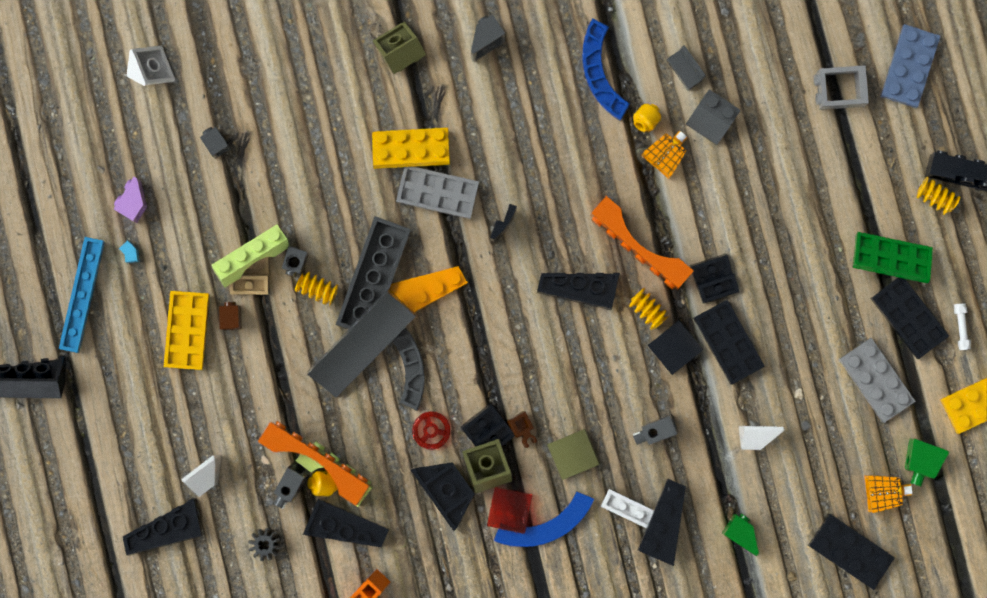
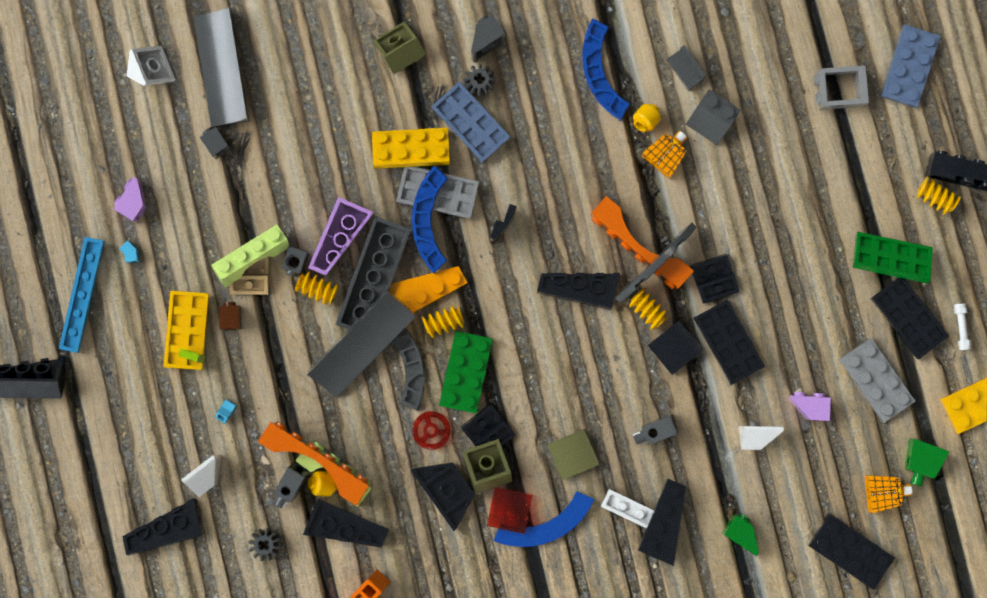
(192, 356): none -> lime tile
(221, 68): none -> arch
(225, 411): none -> medium azure piece
(341, 229): none -> lavender wedge
(422, 216): none -> blue tile
(443, 321): none -> yellow piece
(465, 372): none -> green plate
(470, 122): none -> sand blue plate
(486, 77): none -> dark grey gear
(521, 427): reddish brown plate -> none
(656, 263): none -> dark grey tile
(812, 407): none -> lavender slope

